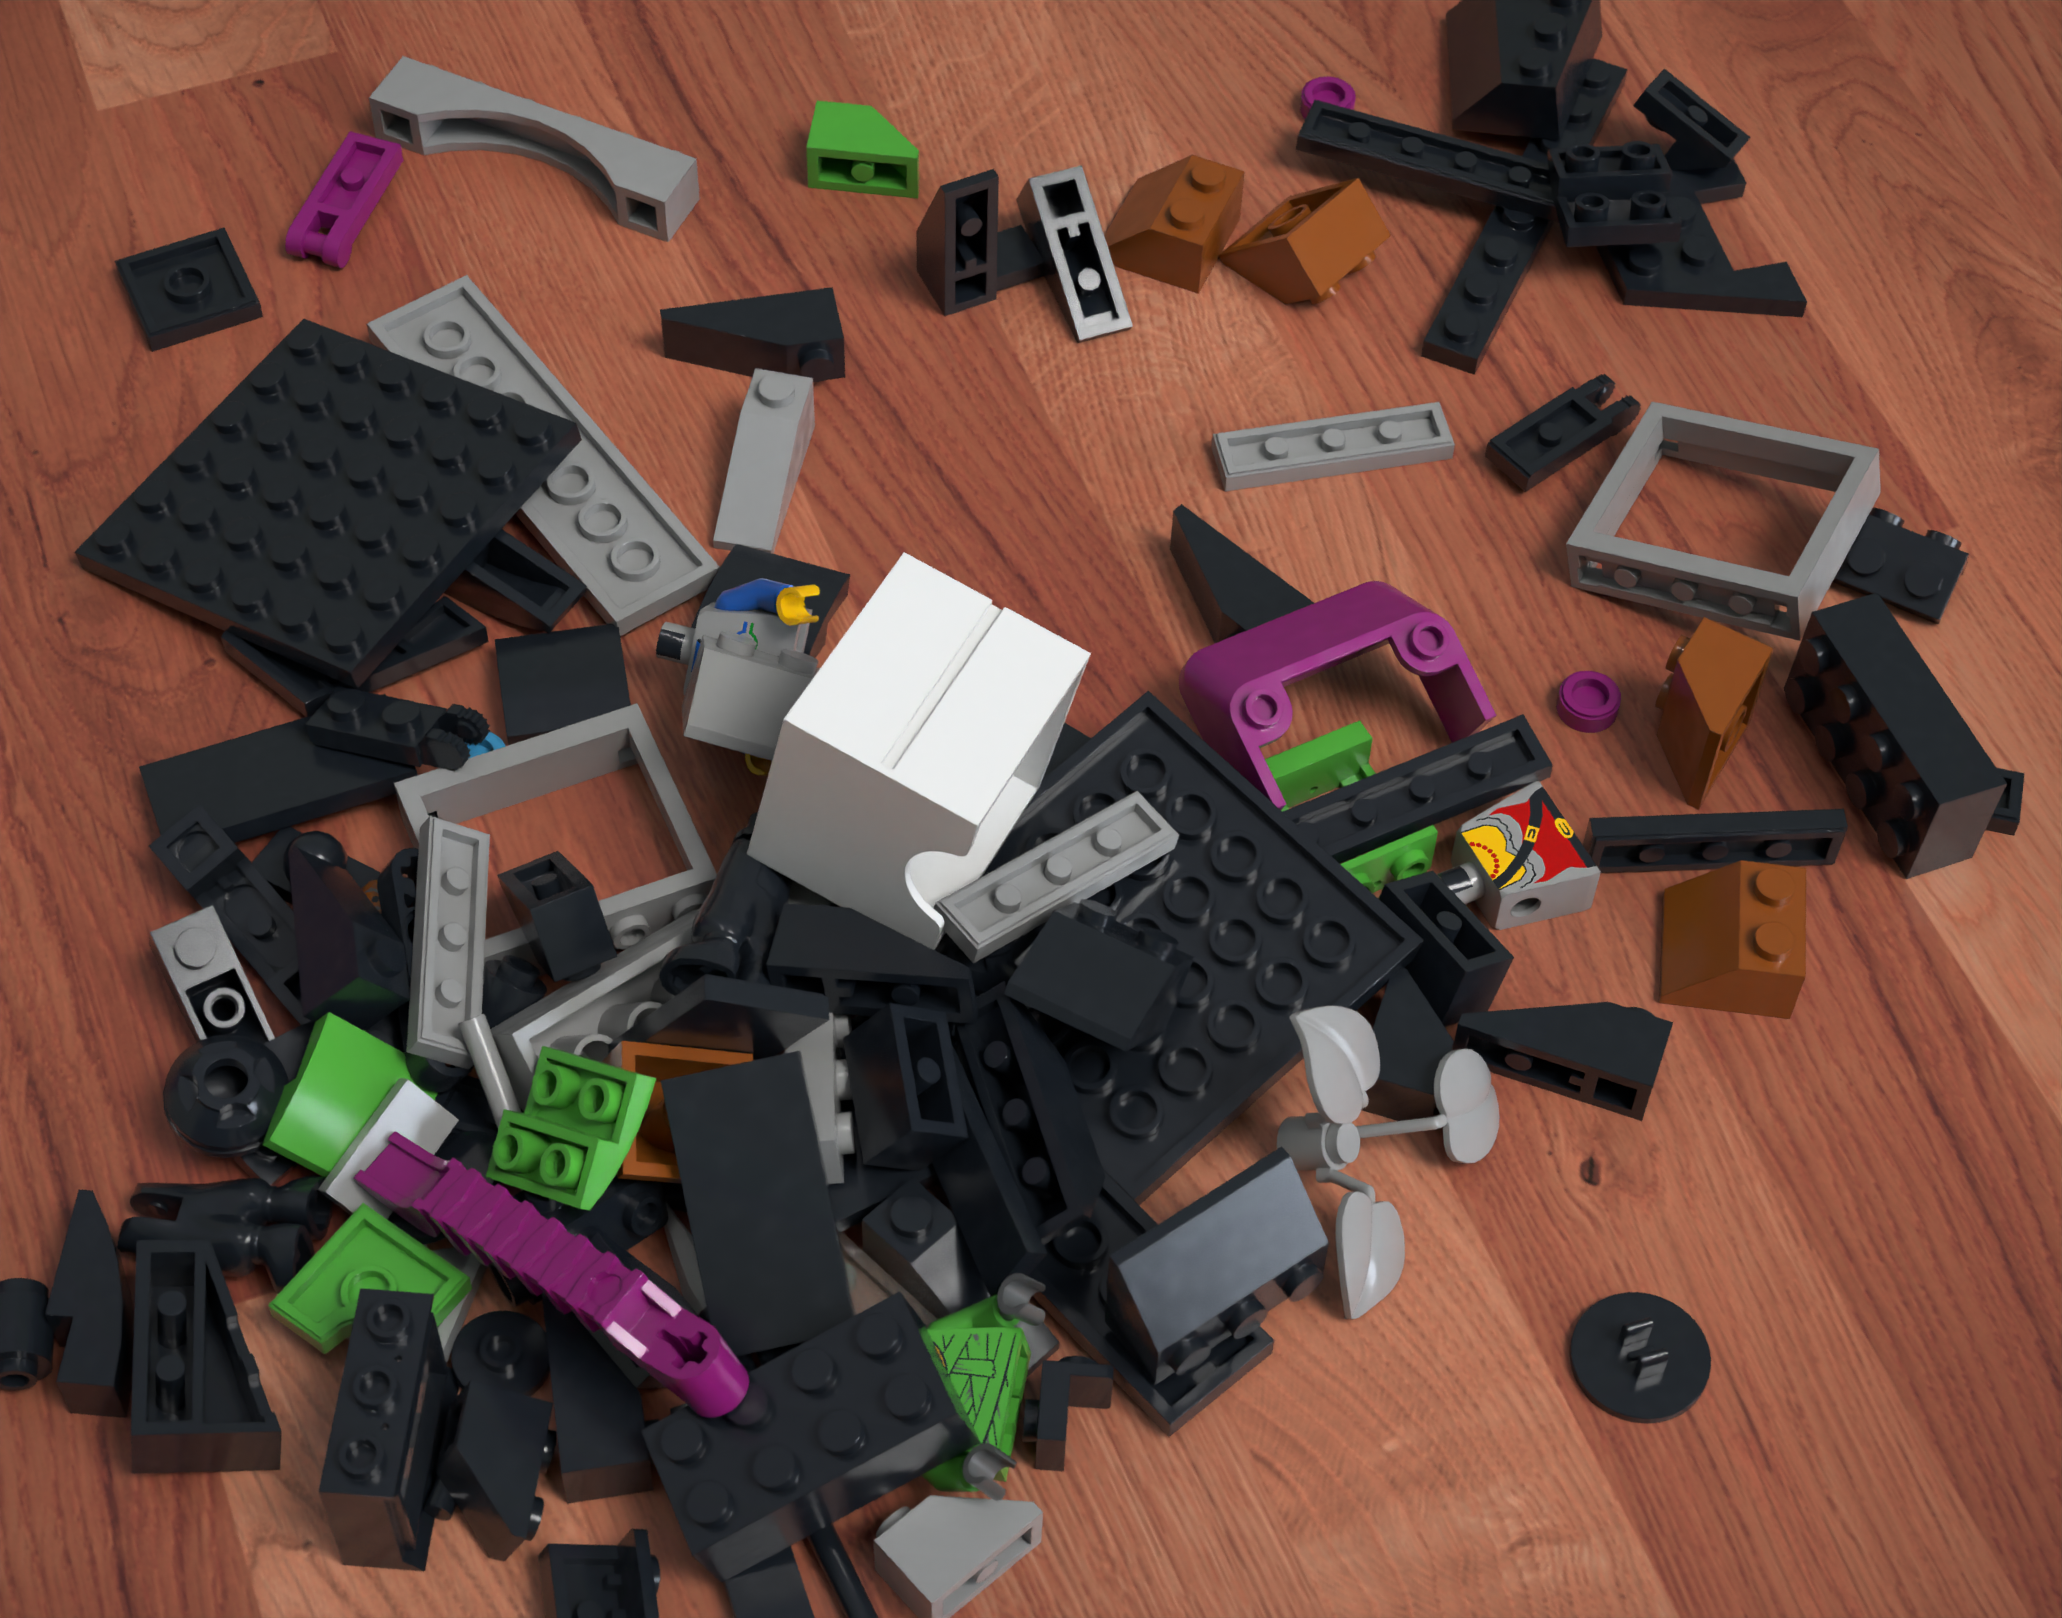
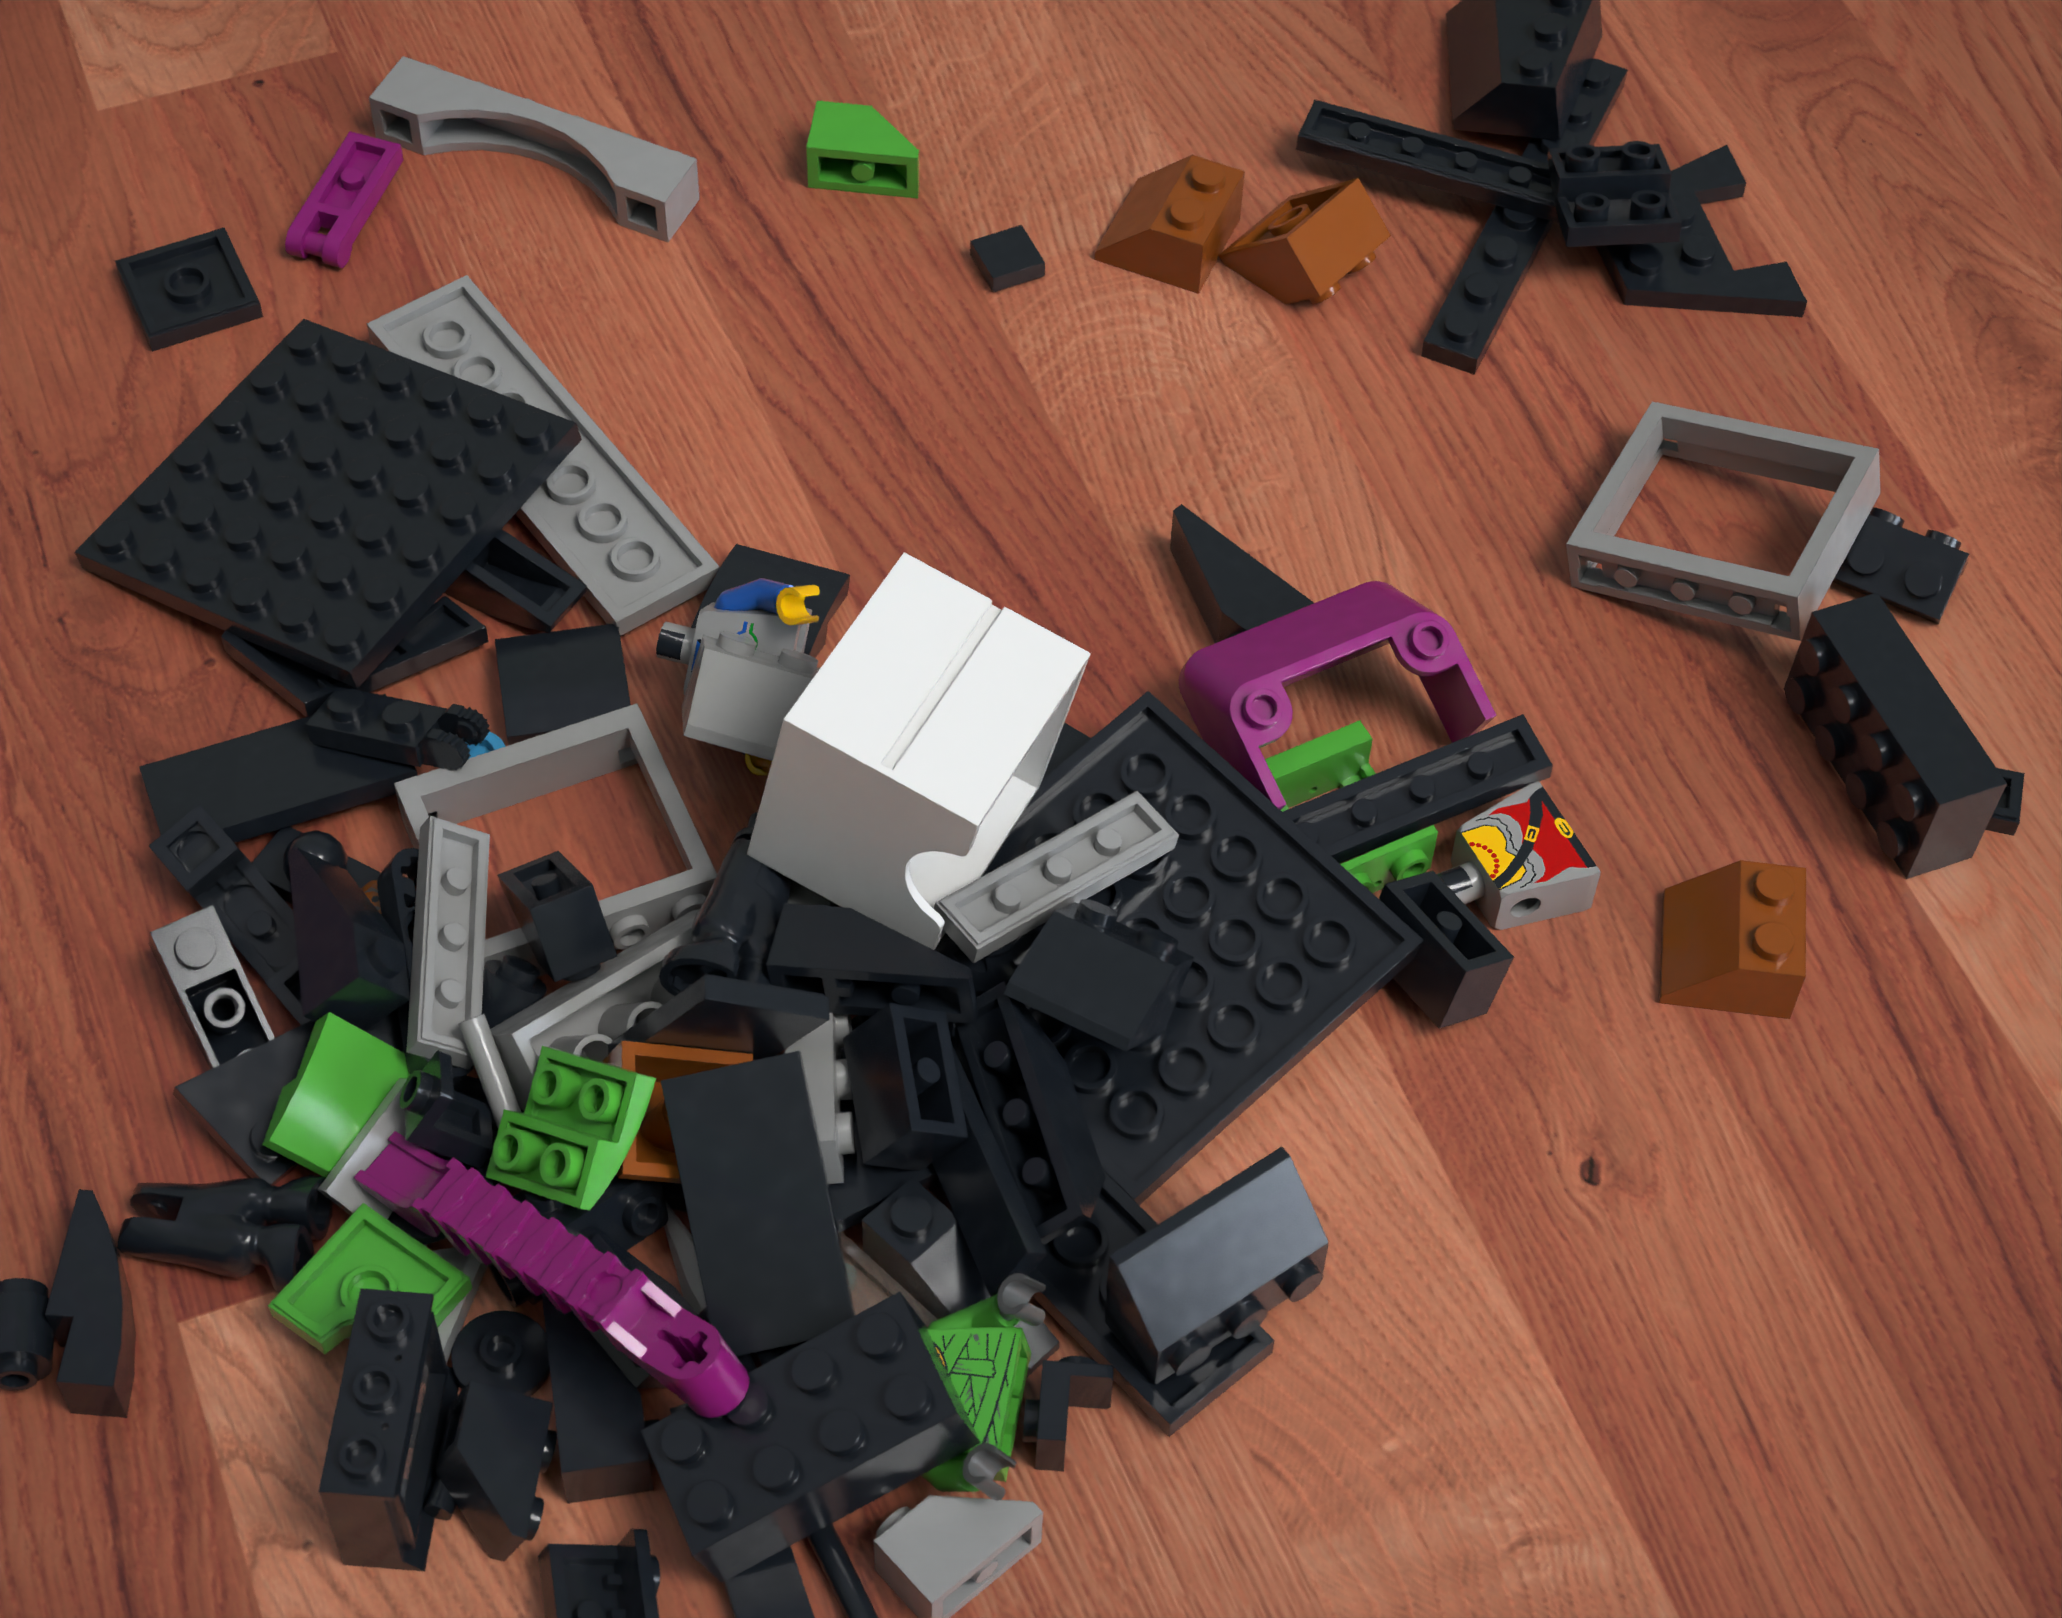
(192, 1371): black wedge -> none
(218, 1124): black piece -> none
(443, 1118): none -> black bracket
(765, 460): light grey slope -> none
(772, 333): black slope -> none
(960, 243): black slope -> none
(1077, 261): black slope -> none
(1327, 90): magenta tile -> none
(1332, 446): light grey tile -> none
(1339, 1068): light grey plant -> none
(1410, 1050): black slope -> none
(1560, 432): black hinge -> none
(1577, 1050): black slope -> none
(1588, 701): magenta tile -> none
(1640, 1357): black piece -> none
(1701, 132): black slope -> none
(1708, 703): dark orange slope -> none
(1715, 840): black tile -> none

